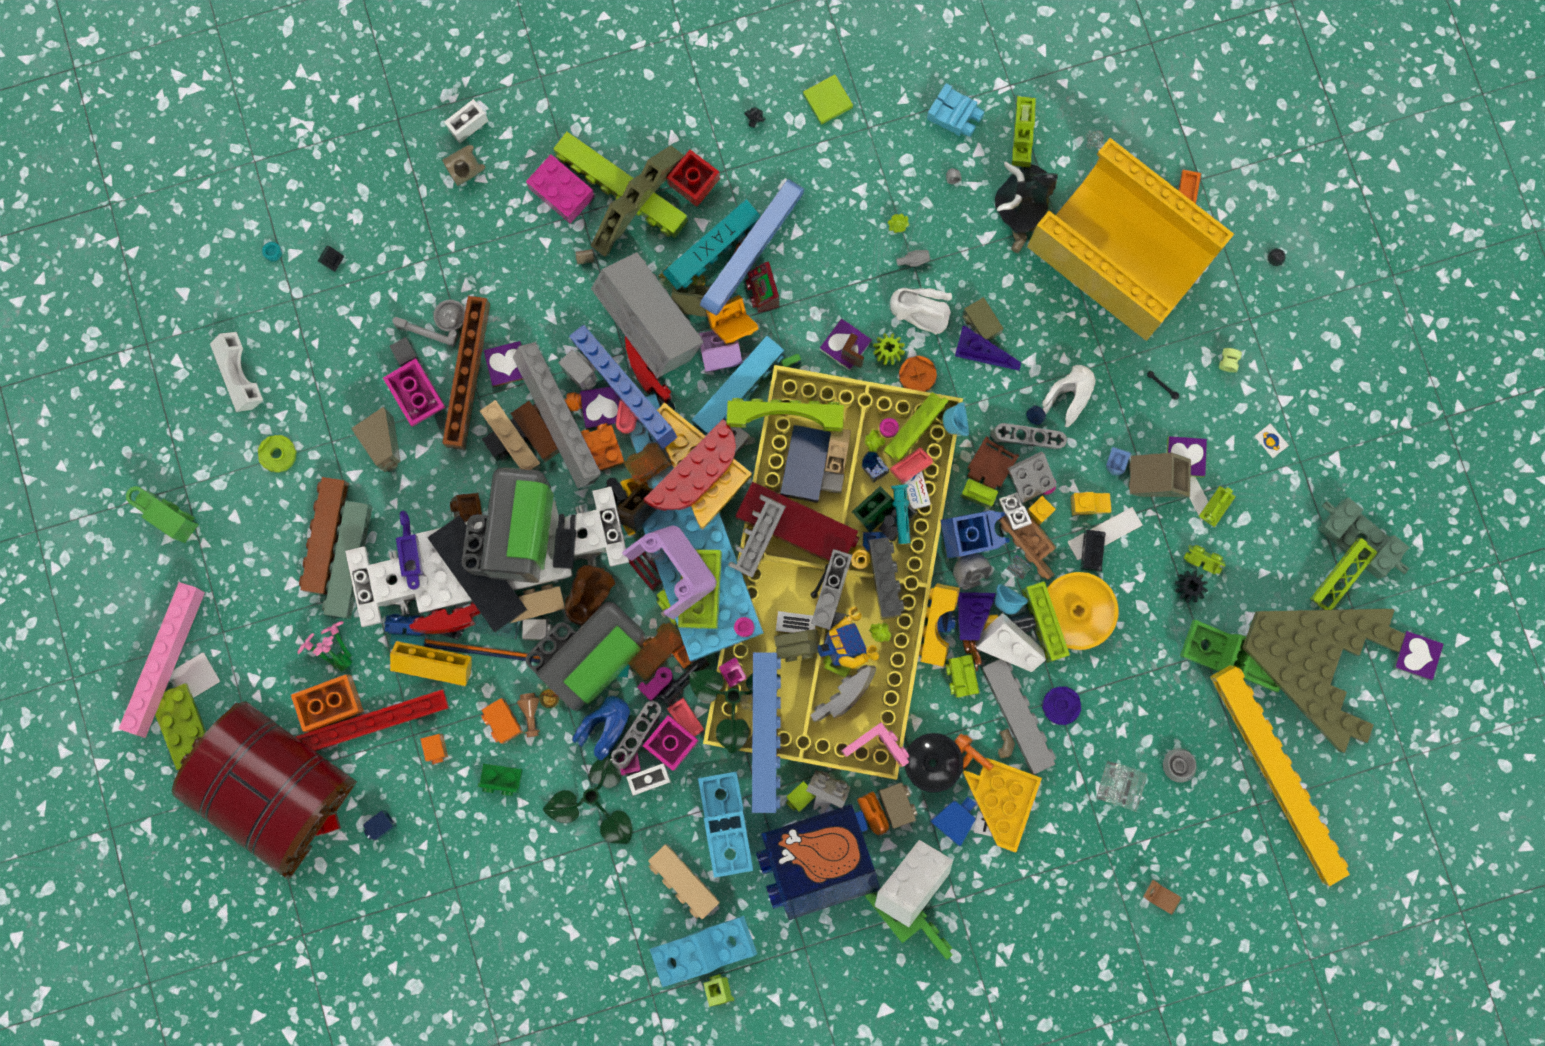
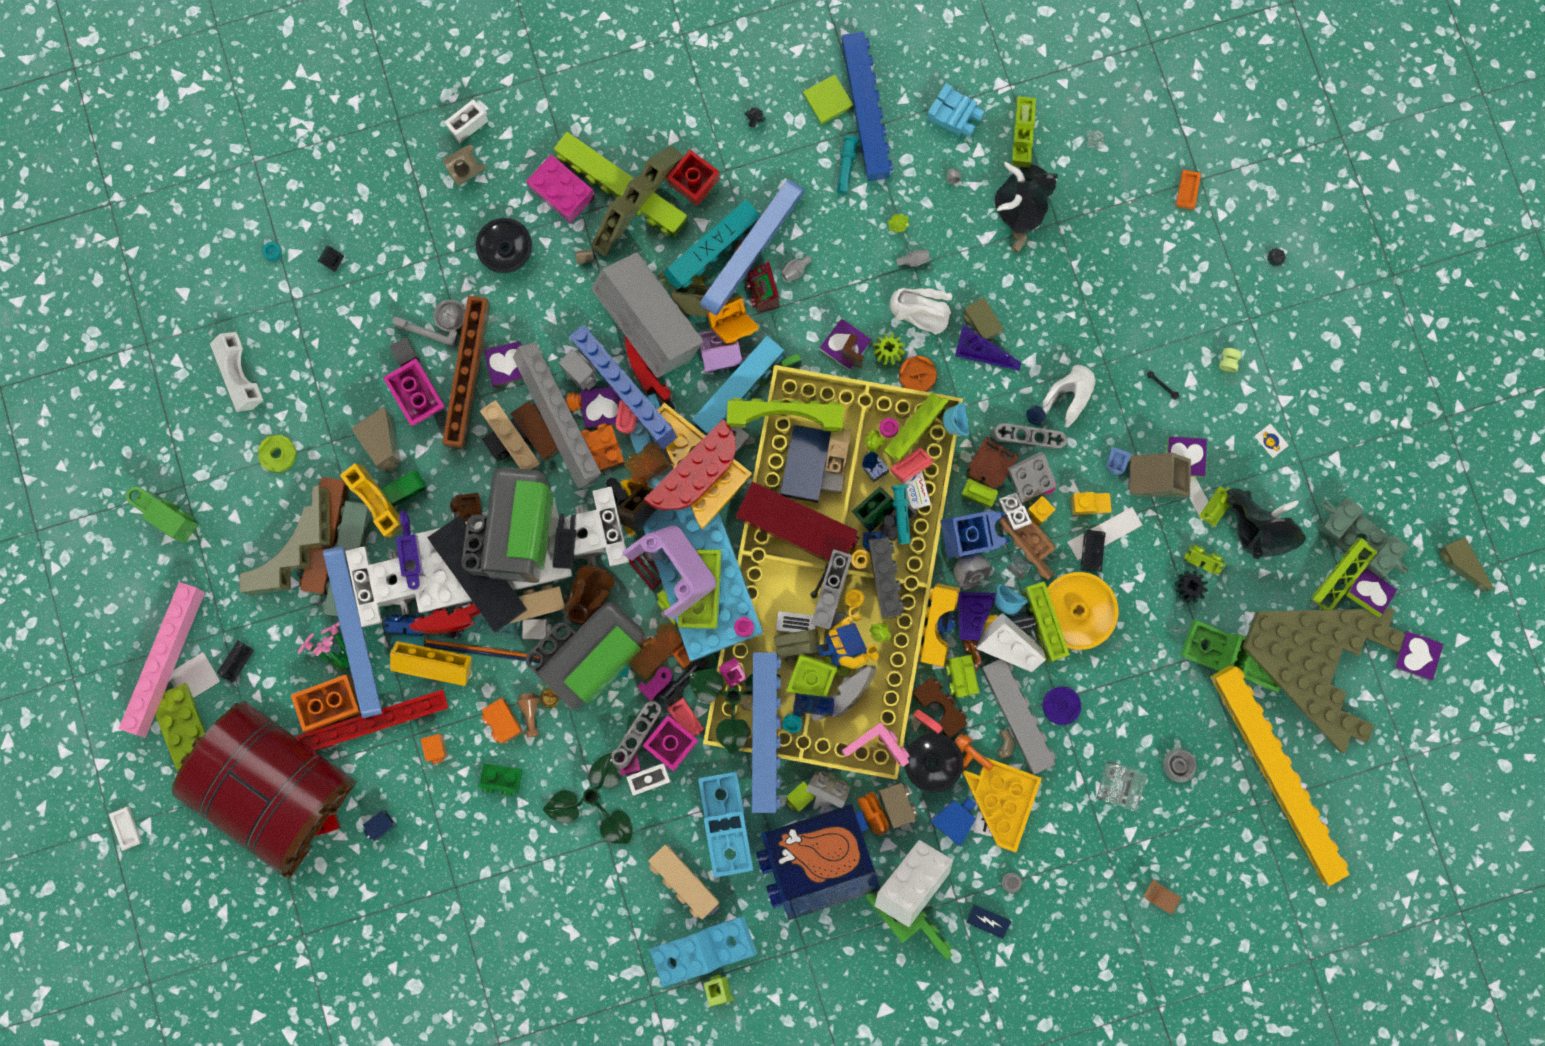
(125, 828): none -> white tile
(235, 661): none -> black hinge
(310, 533): none -> olive arch
(352, 632): none -> medium blue beam
(365, 487): none -> yellow arch
(404, 488): none -> green beam
(497, 236): none -> black dish
(615, 715): blue hair -> none
(759, 536): light grey hinge -> none
(792, 723): none -> teal tile
(795, 268): none -> light grey piece
(811, 676): none -> lime tile
(813, 705): none -> clear blue bracket
(848, 156): none -> teal pin
(853, 598): none -> yellow tile
(865, 106): none -> blue brick
(927, 721): none -> coral tile
(952, 719): none -> reddish brown arch
(988, 921): none -> dark blue slope
(1011, 882): none -> light grey plate
(1130, 240): yellow panel -> none
(1260, 529): none -> black animal
(1371, 592): none -> tile
(1464, 562): none -> olive slope

